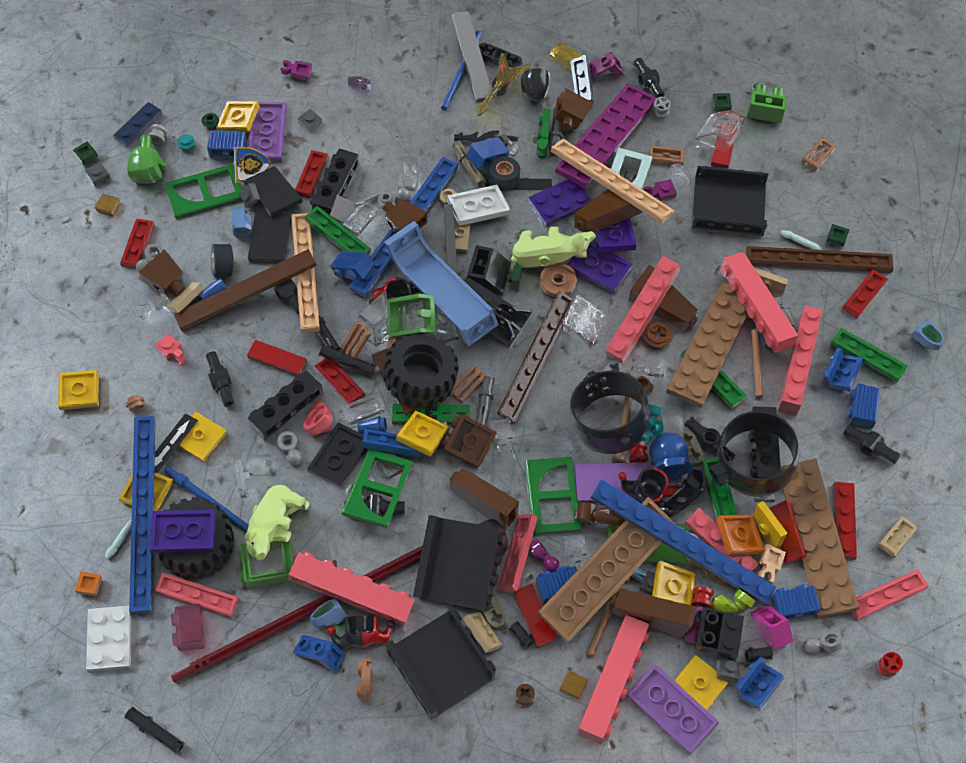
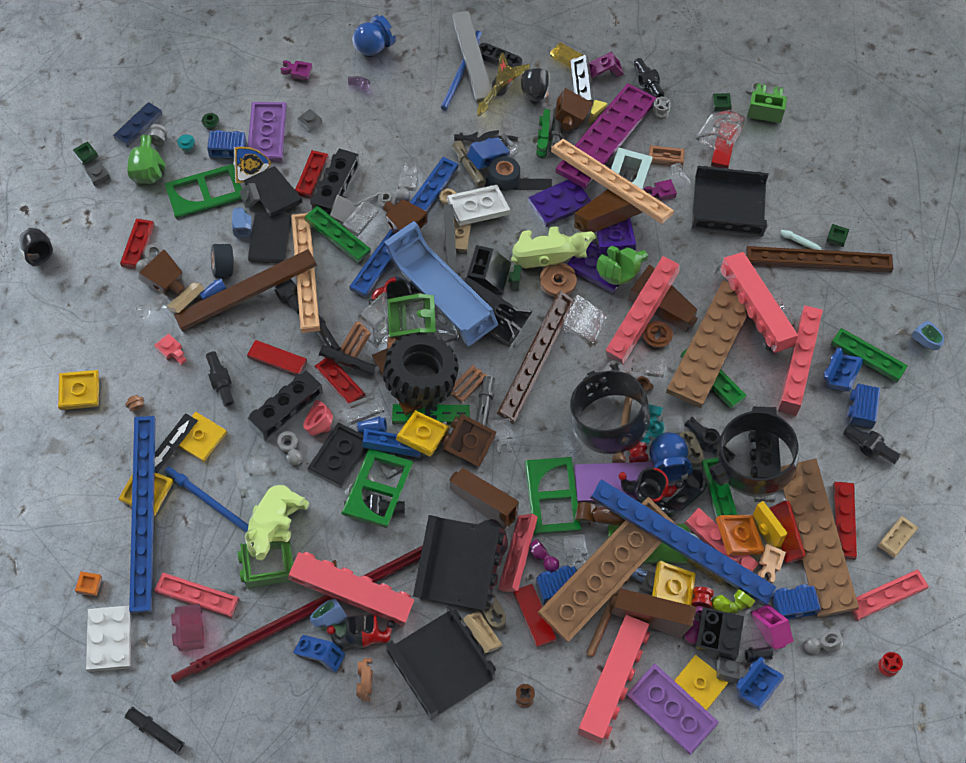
(35, 242): none -> black piece
(107, 204): pearl gold tile -> none
(112, 550): light aqua piece -> none
(182, 531): dark purple plate -> none
(201, 562): black tyre -> none
(238, 116): yellow plate -> none
(352, 265): blue brick -> none
(372, 36): none -> blue tile
(521, 635): black pin -> none
(573, 684): pearl gold tile -> none
(597, 110): none -> light yellow slope
(621, 265): none -> bright green piece
(757, 364): nougat bar -> none
(772, 281): tan plate -> none
(812, 162): nougat tile -> none
(865, 293): red tile -> none

